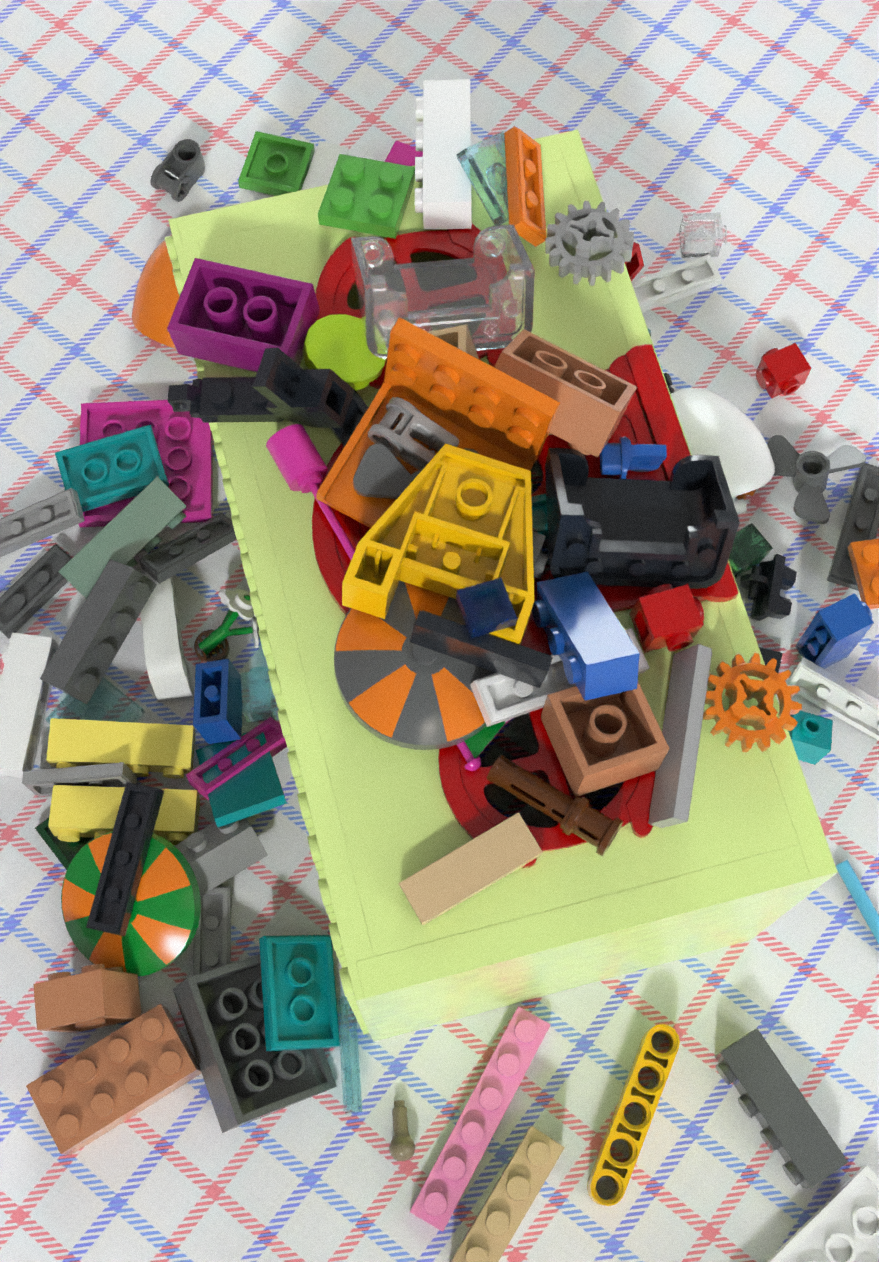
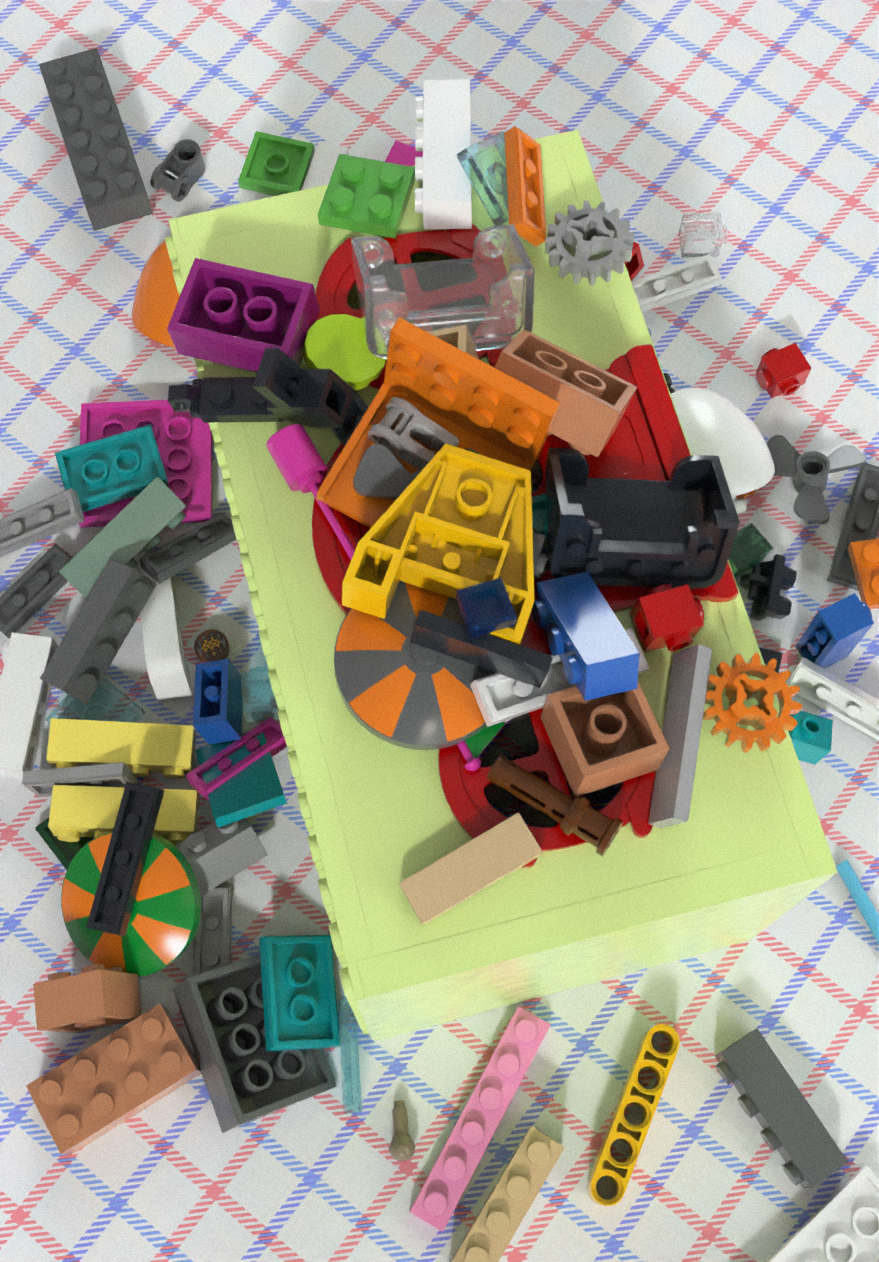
(95, 139): none -> dark grey brick
(239, 605): plant -> none
(622, 456): blue piece -> none

